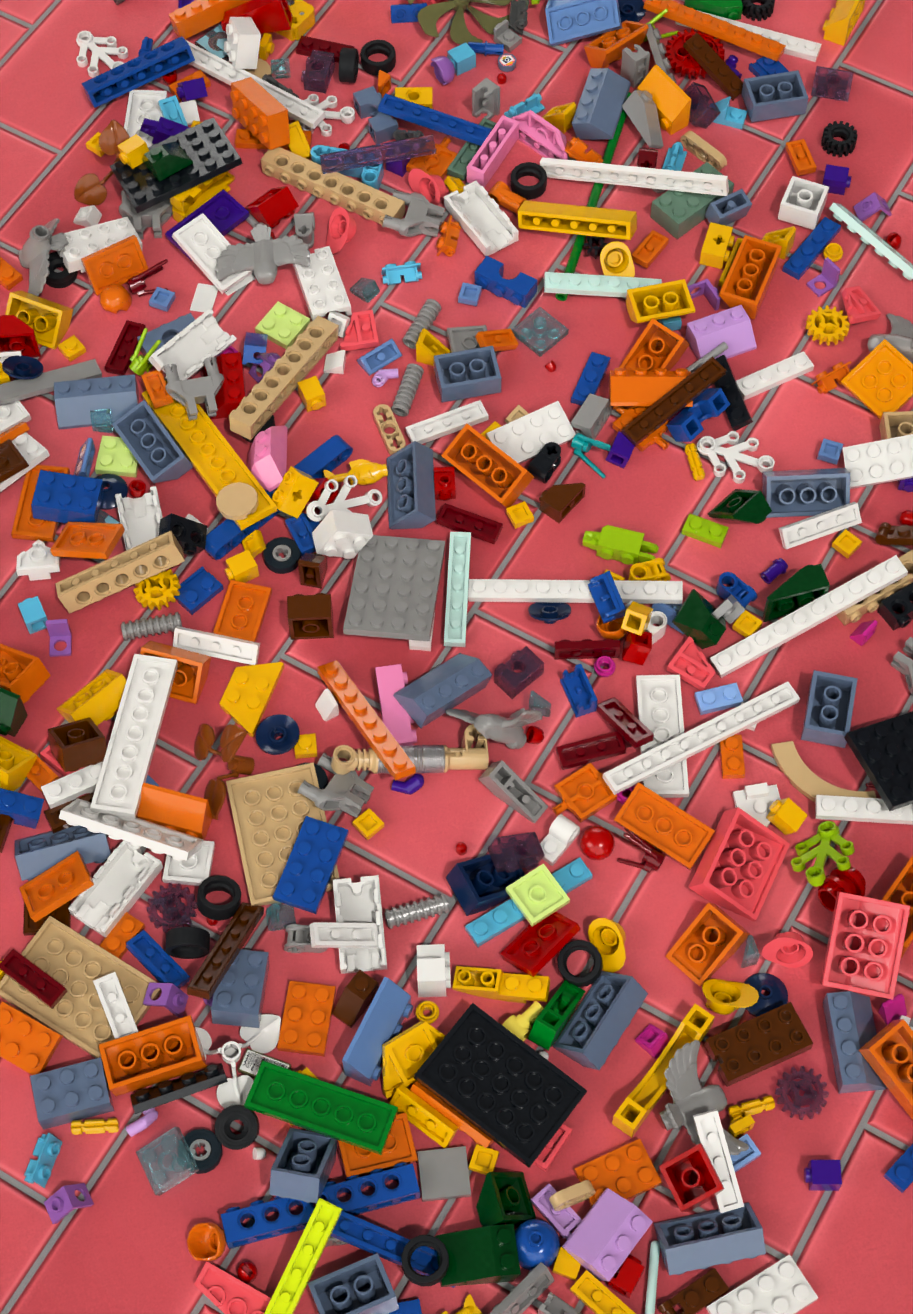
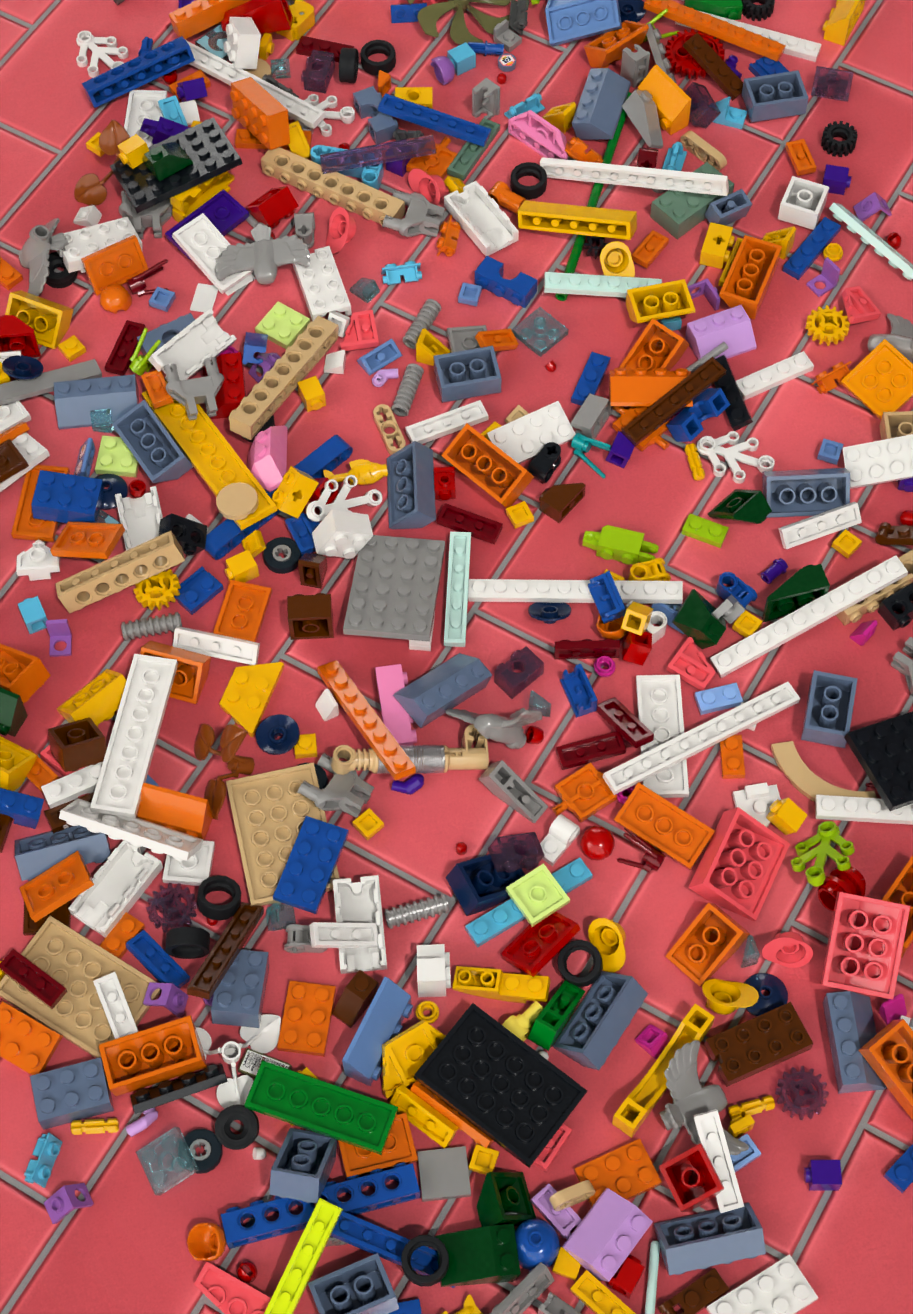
(493, 151): bright pink brick -> none

